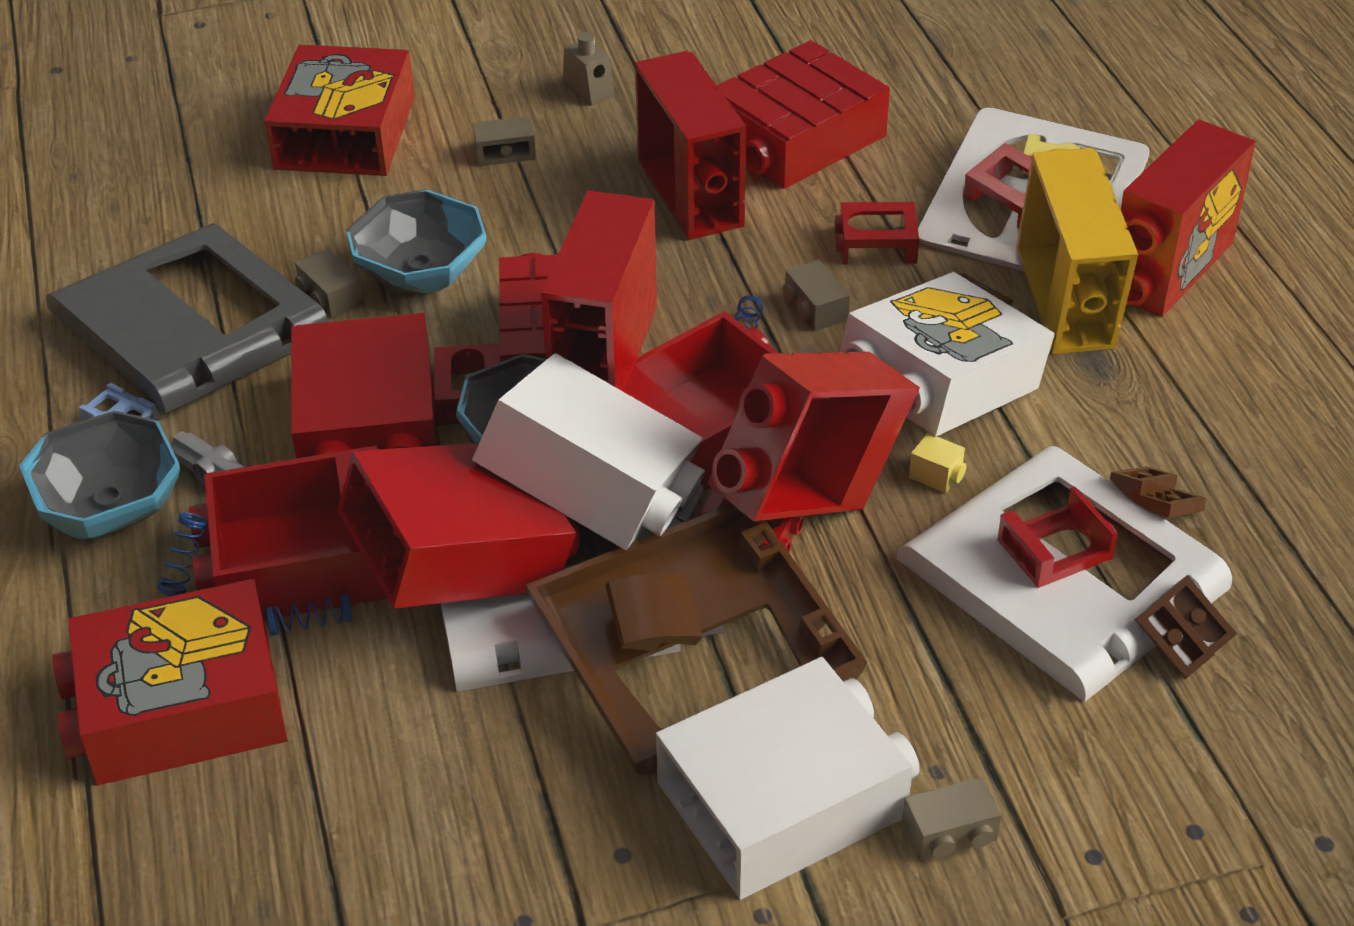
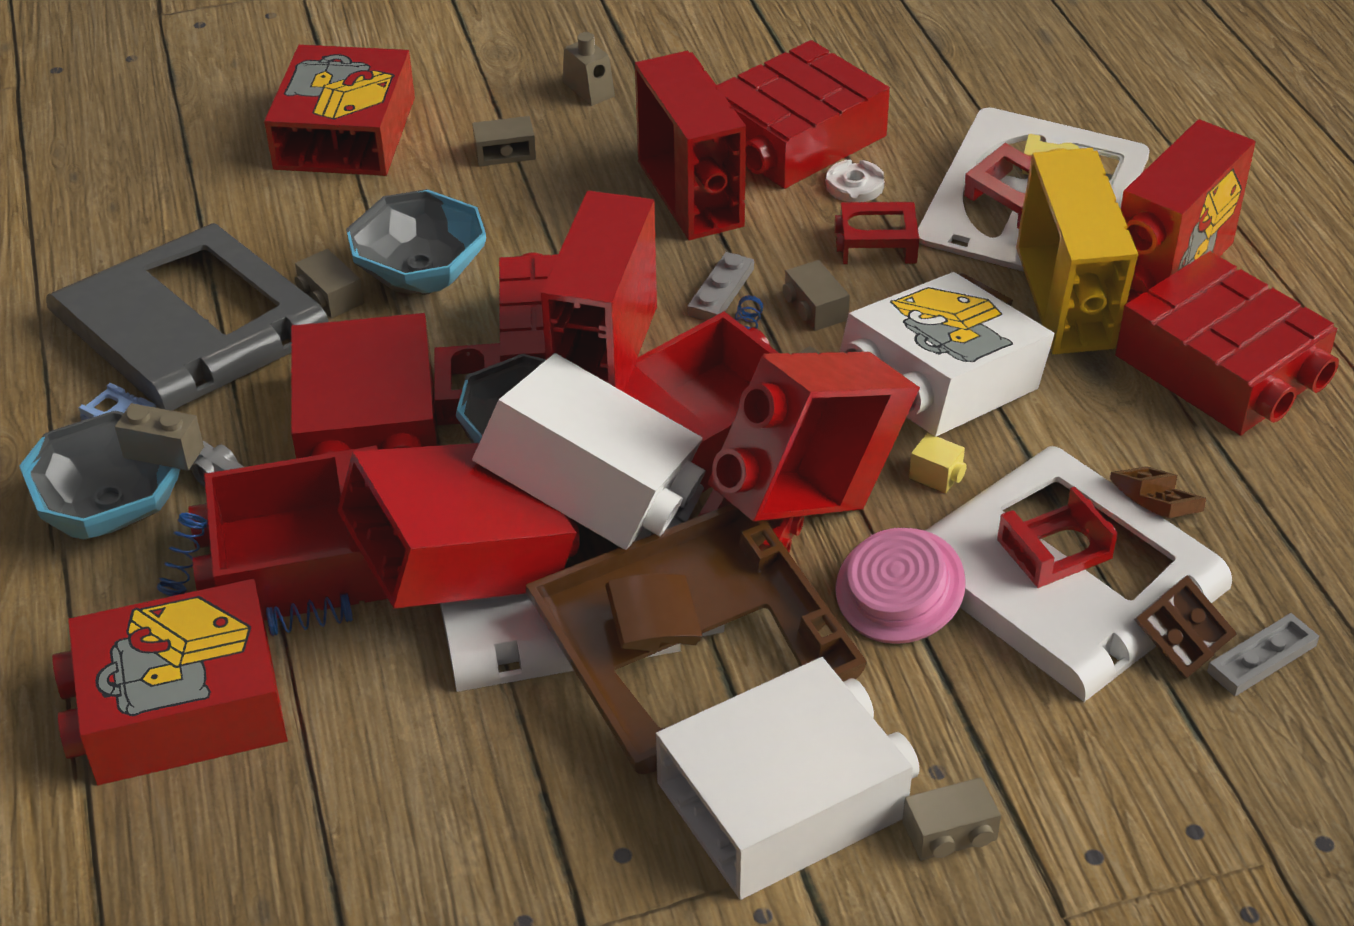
(159, 436): none -> dark tan brick
(721, 286): none -> light grey plate
(841, 184): none -> white tile
(900, 585): none -> bright pink piece
(1227, 343): none -> red brick
(1263, 654): none -> light grey plate

